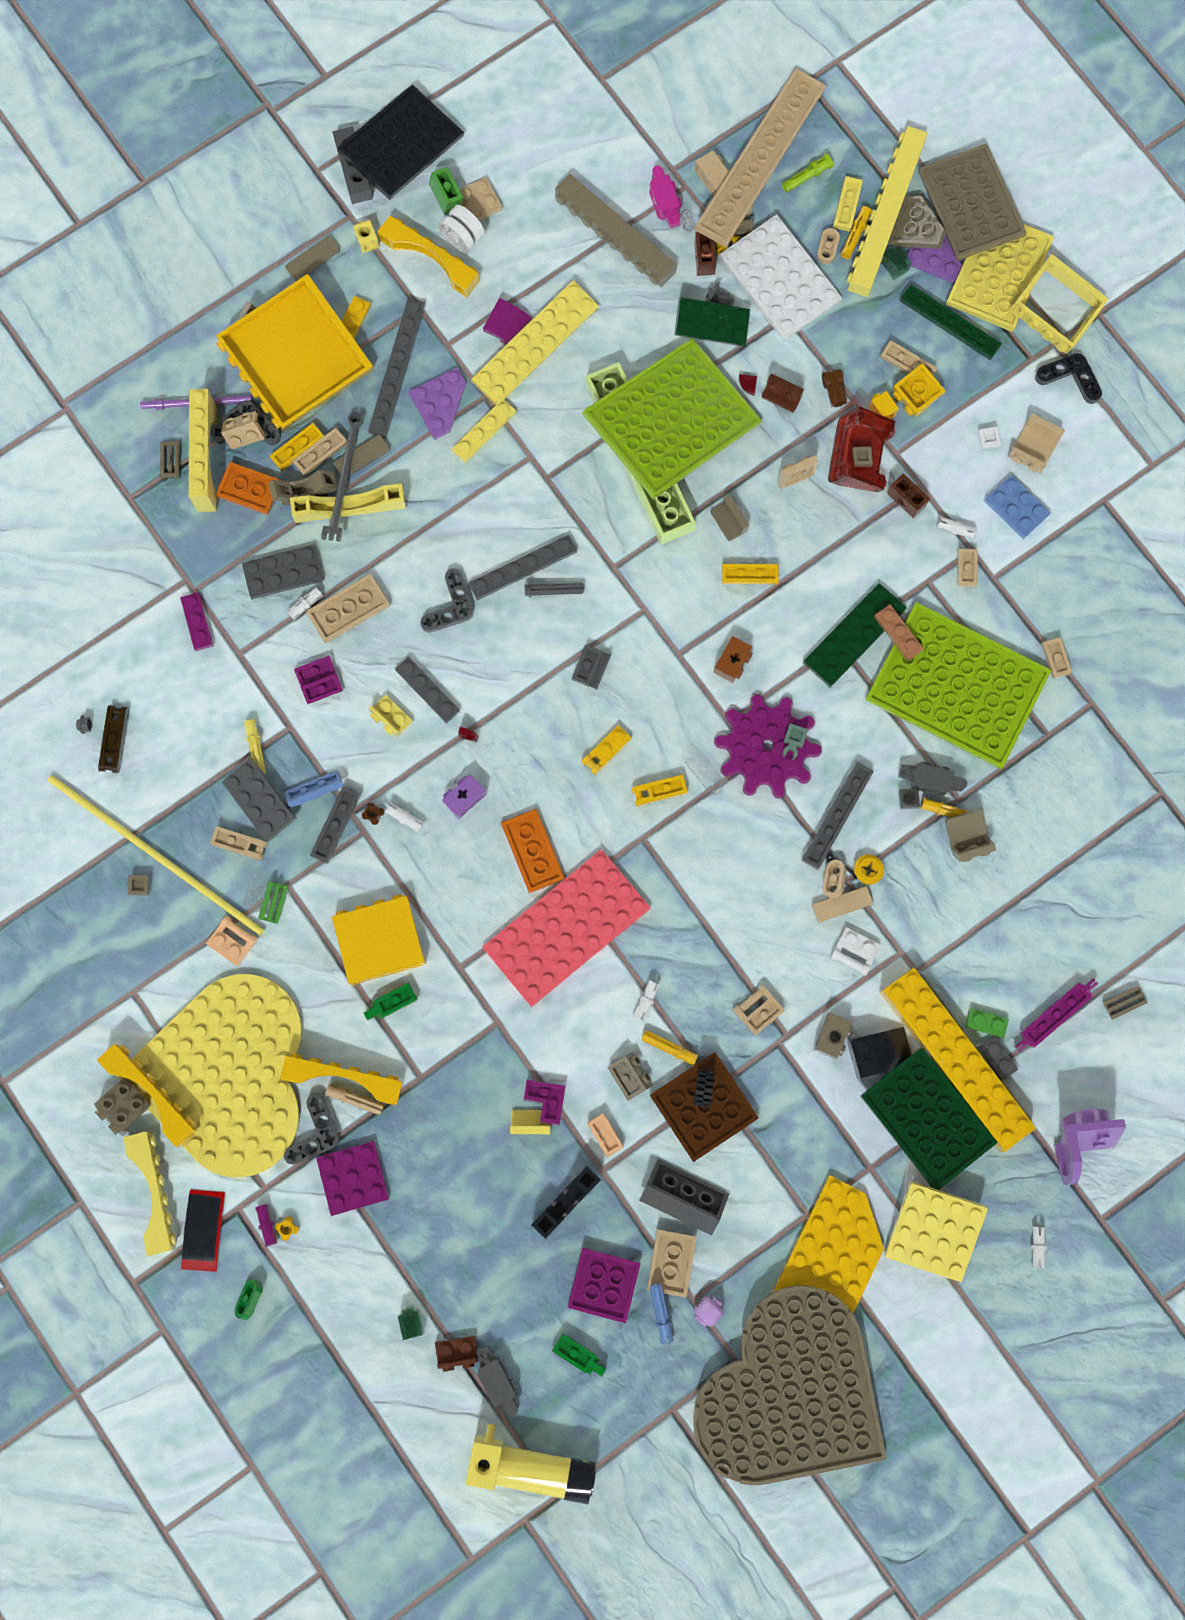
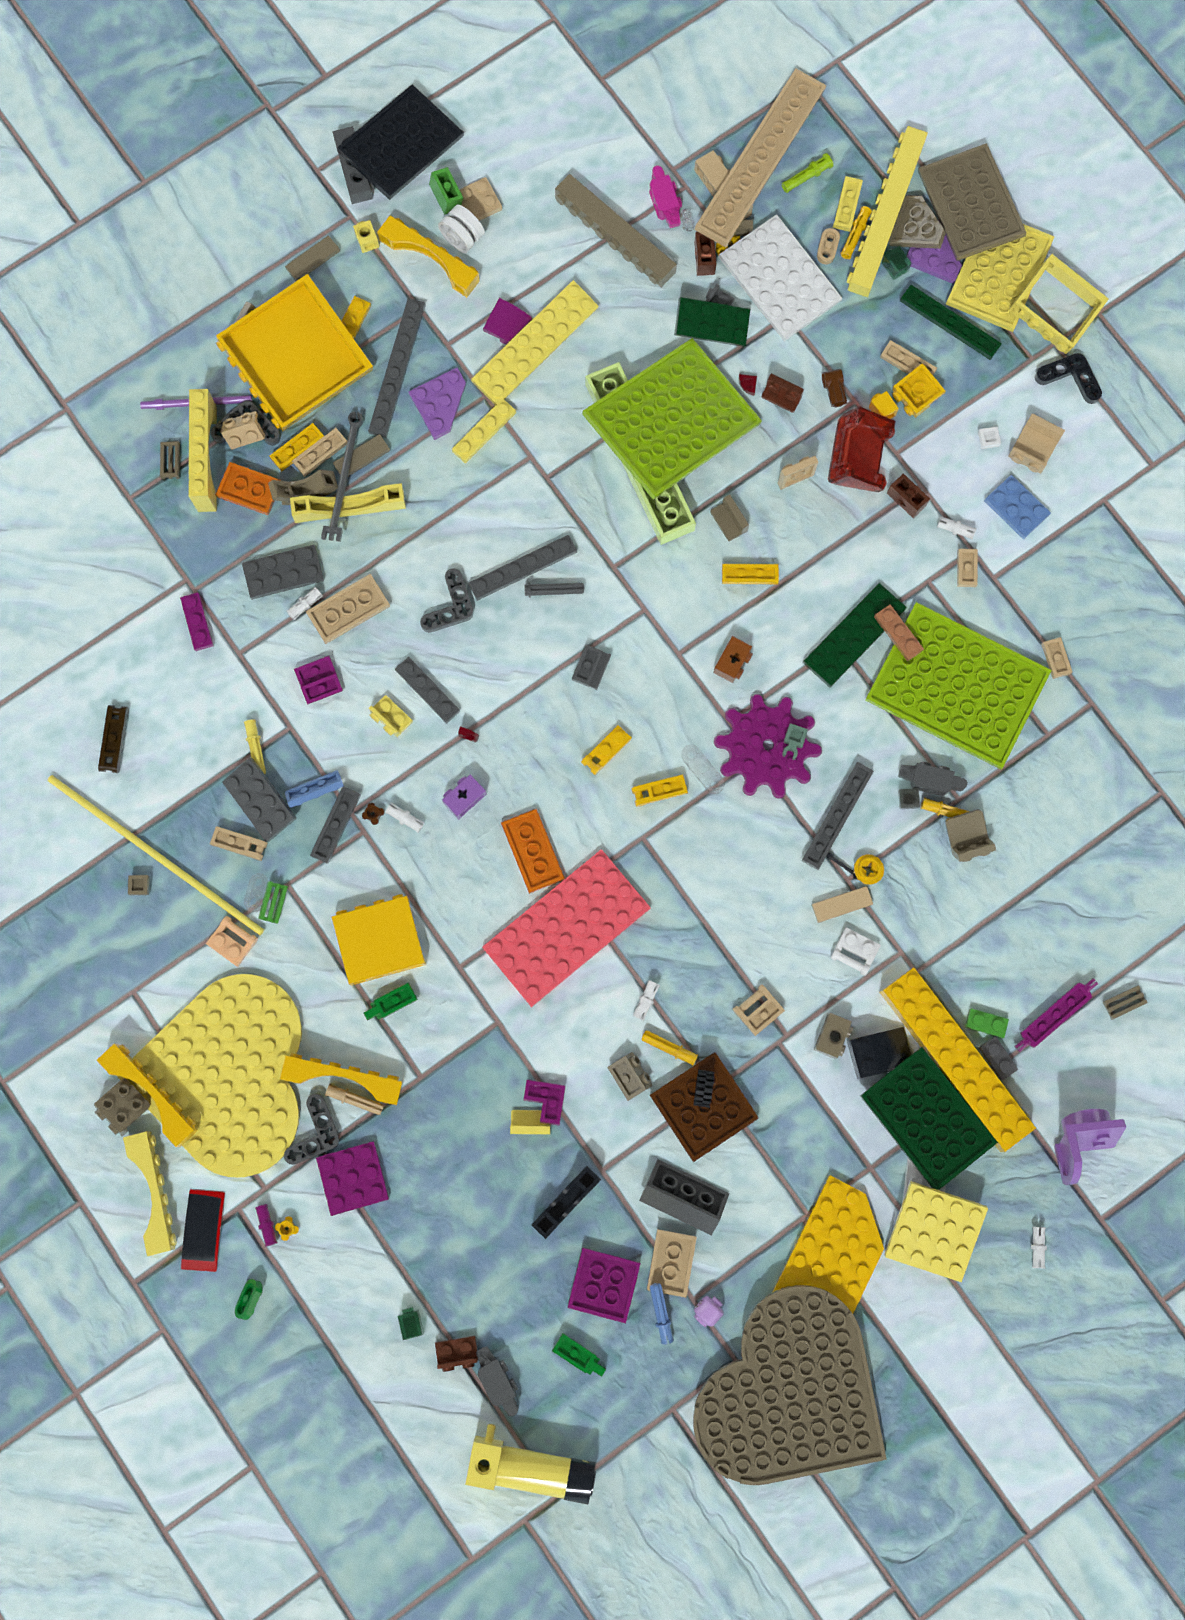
(84, 724): dark grey plate -> none
(605, 1135): light nougat plate -> none
(834, 880): tan plate -> none
(862, 457): dark tan plate -> none

